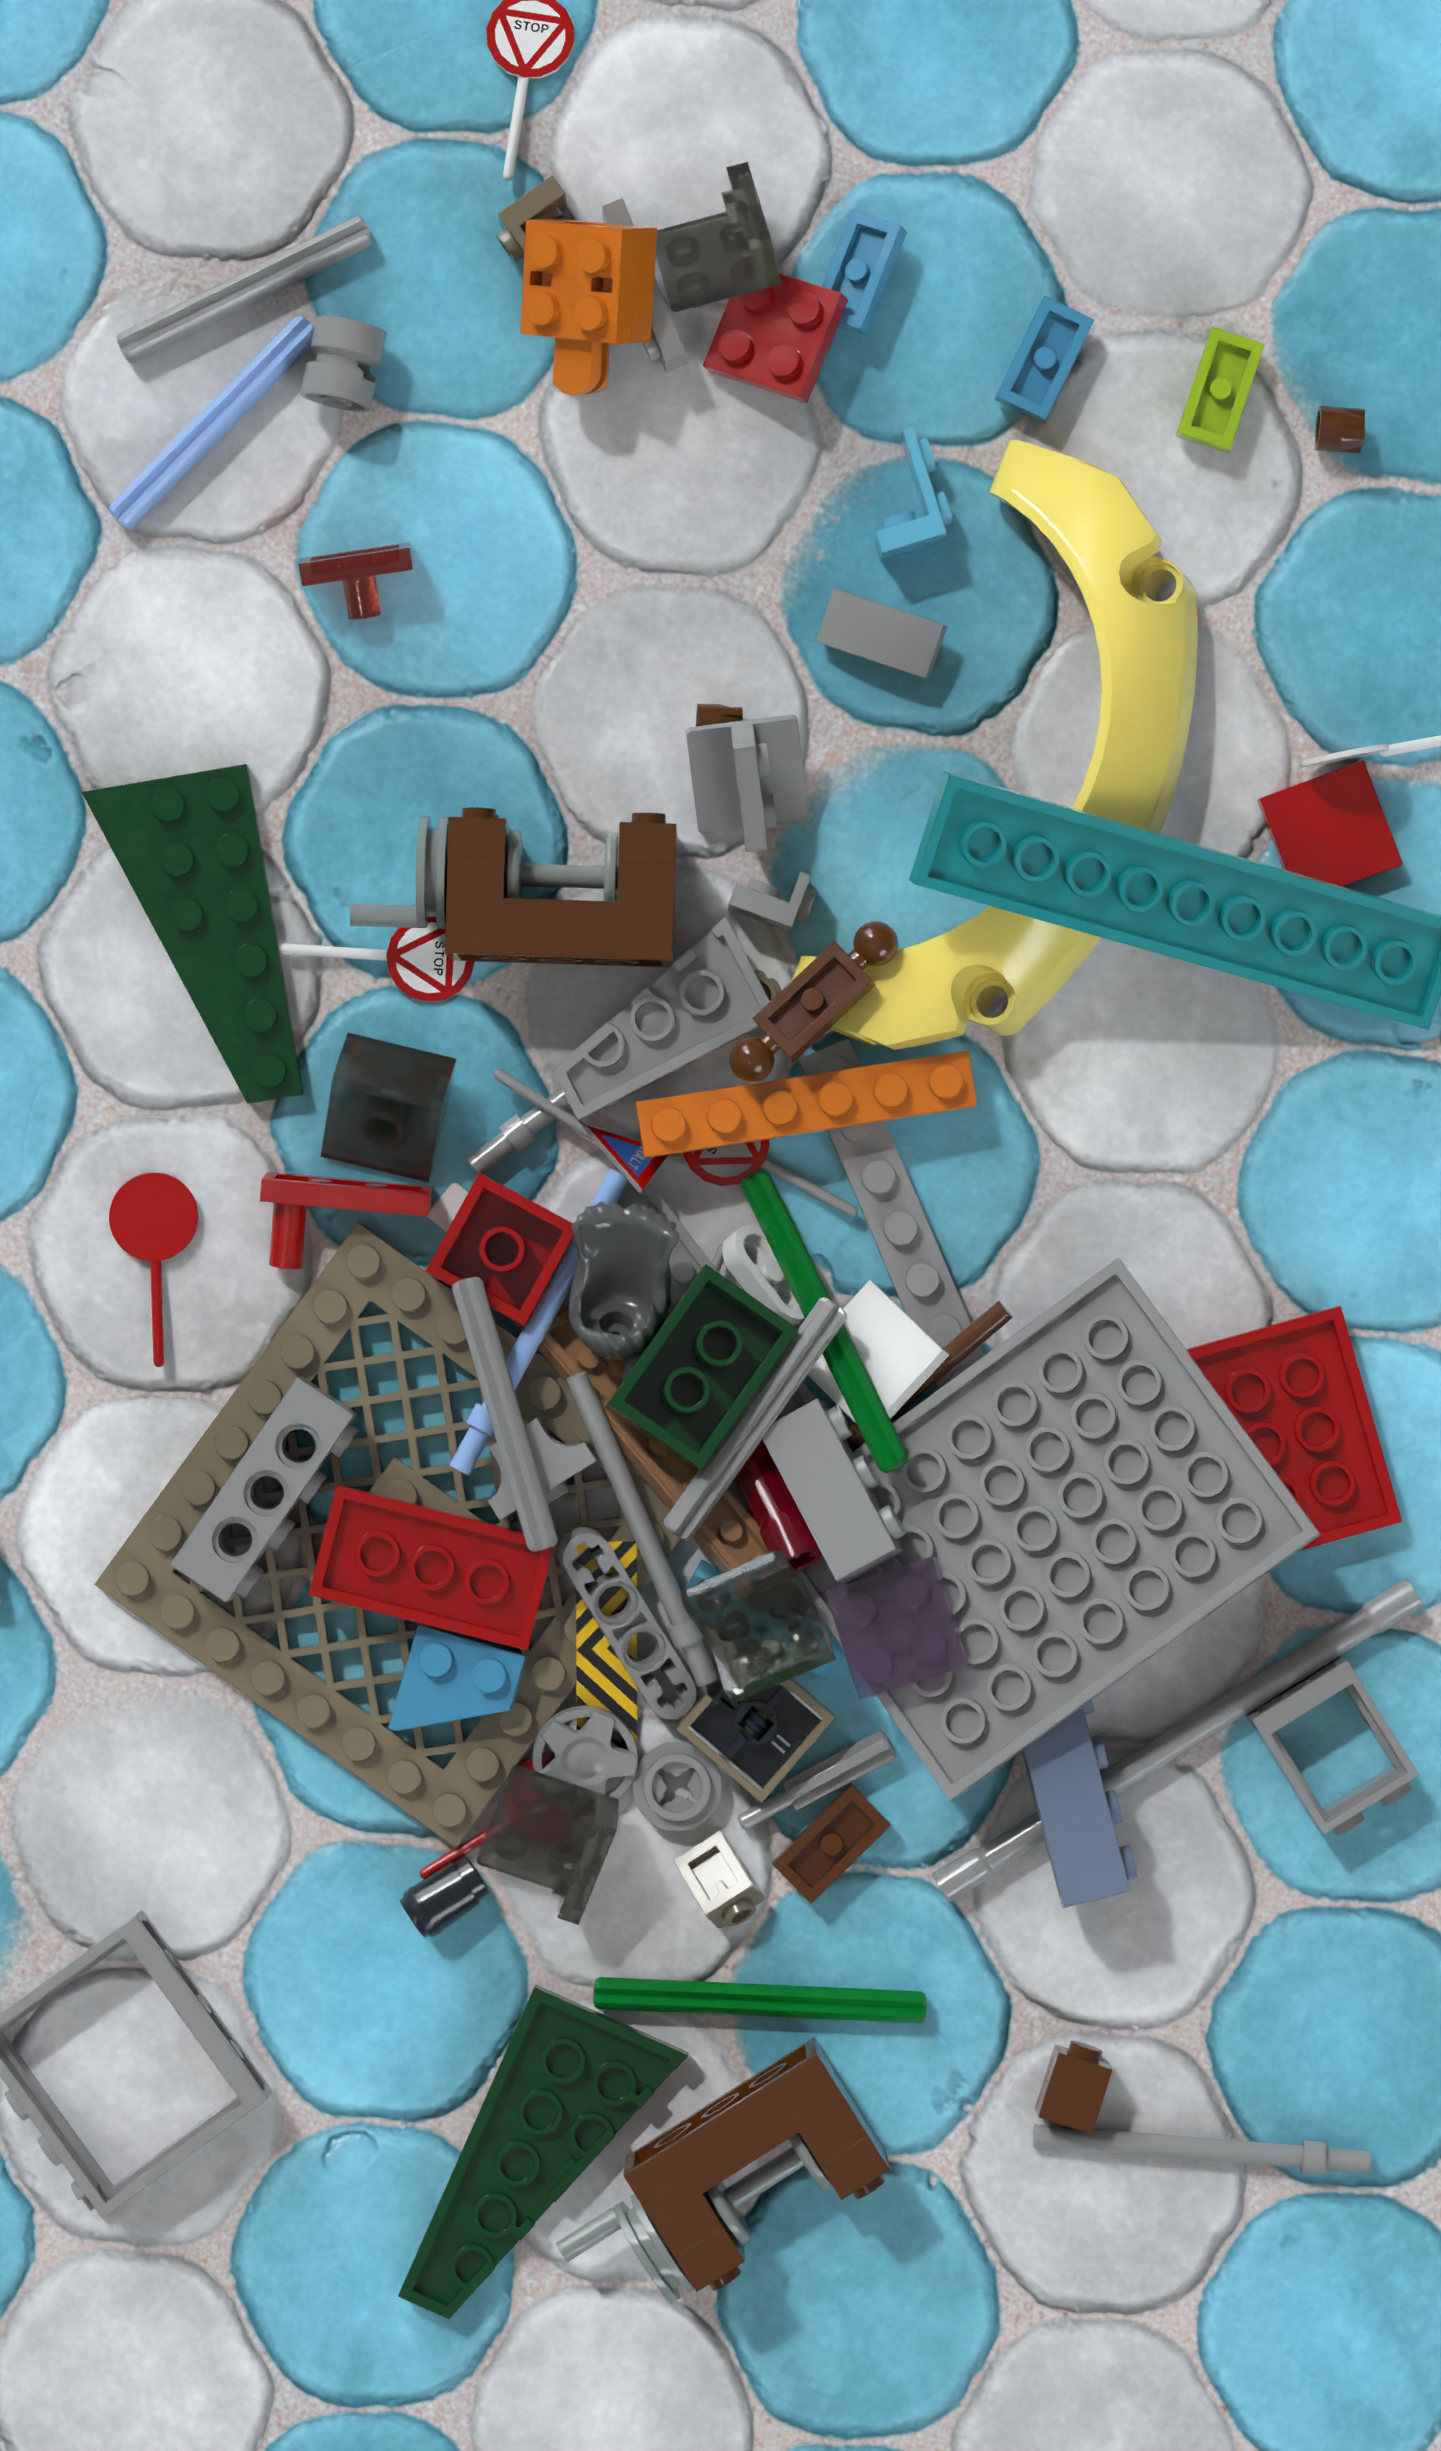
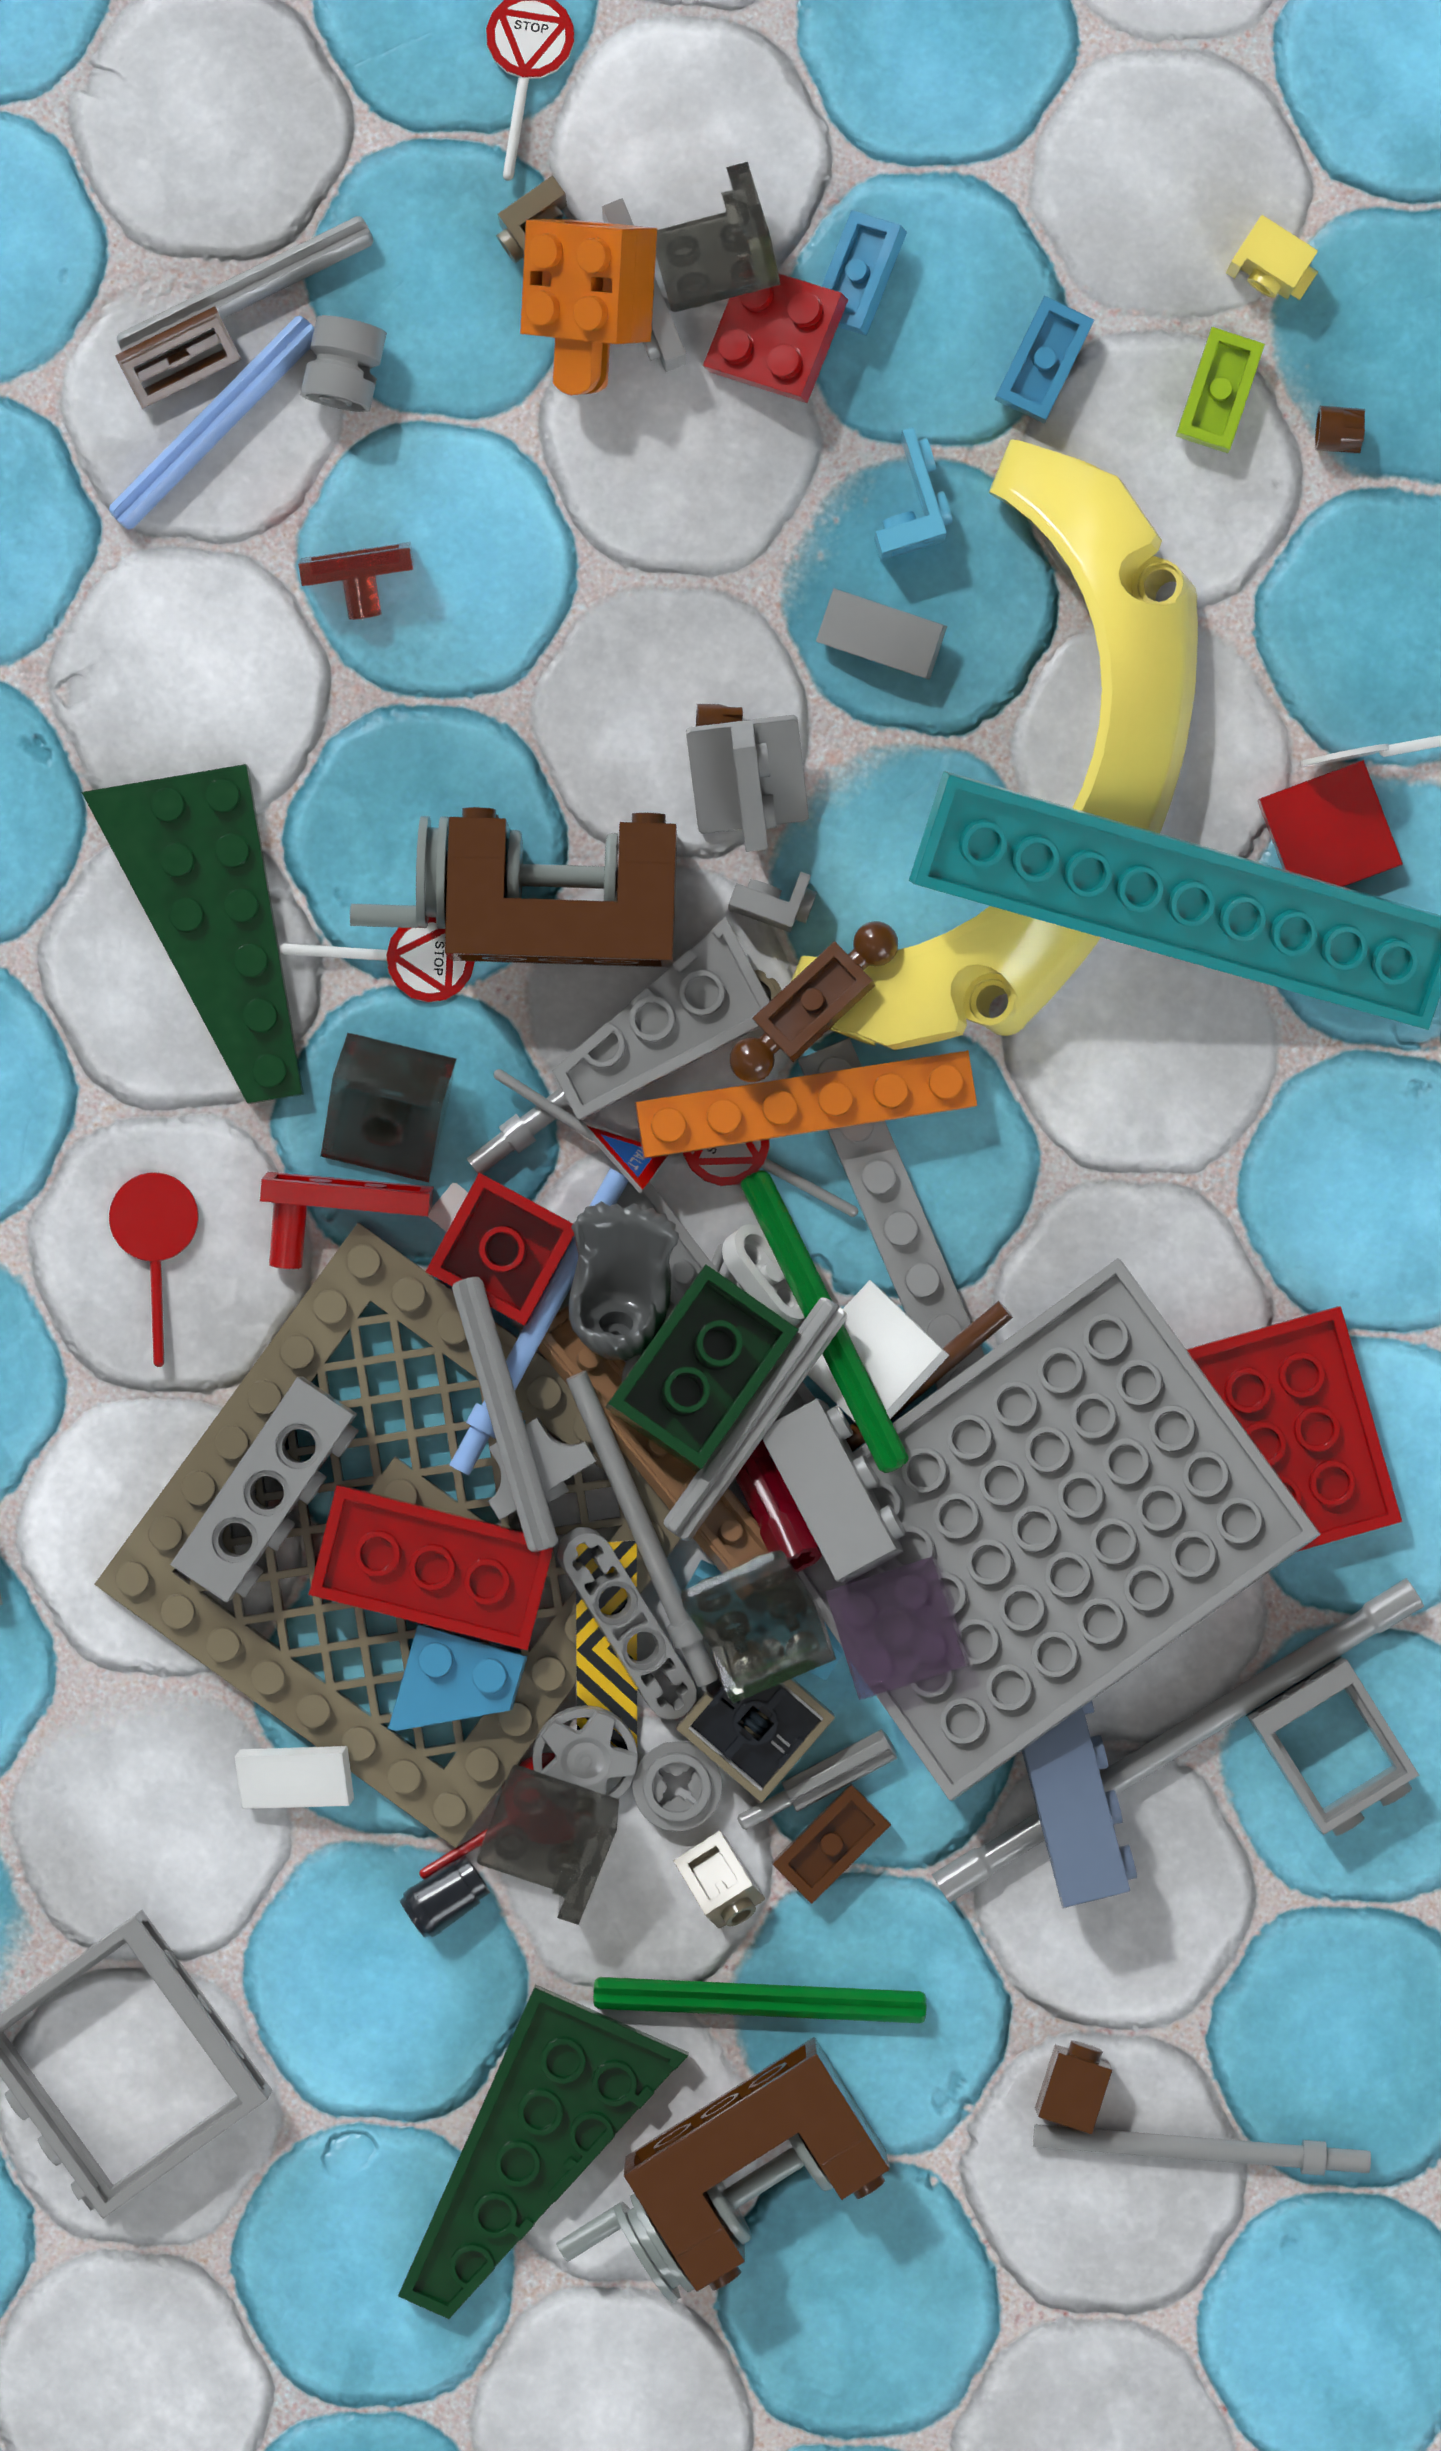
(169, 339): none -> tile
(294, 1777): none -> white tile
(1275, 261): none -> light yellow brick

